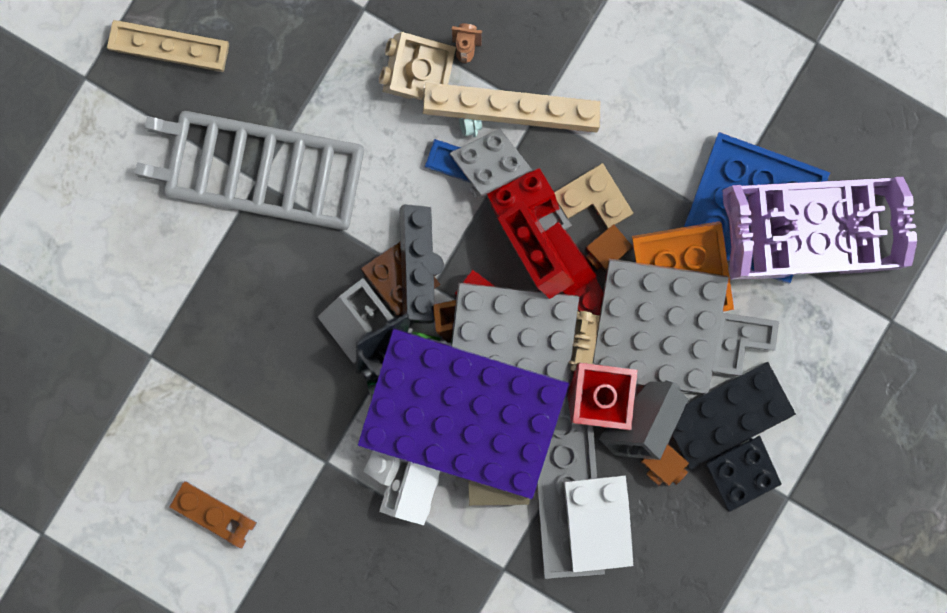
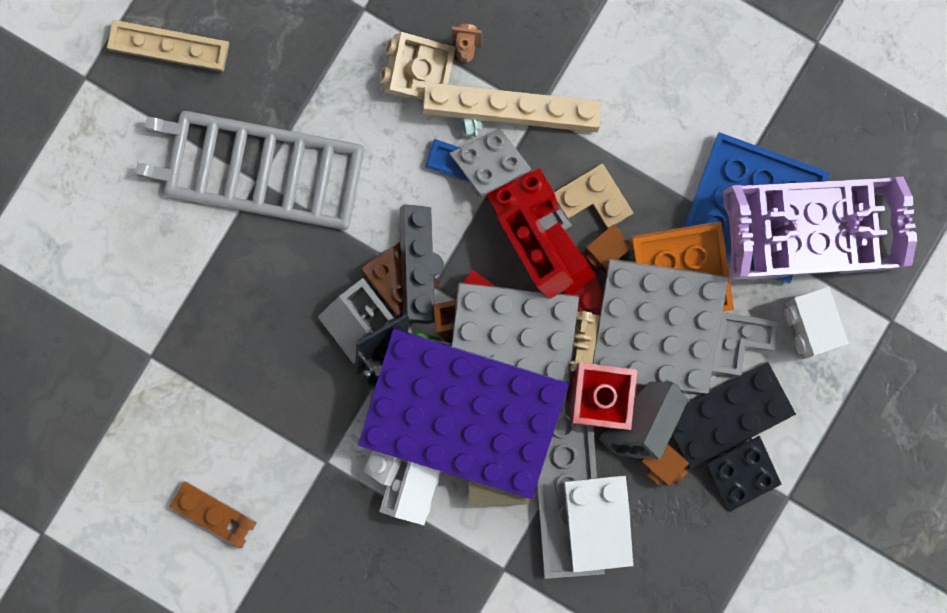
(815, 323): none -> white brick

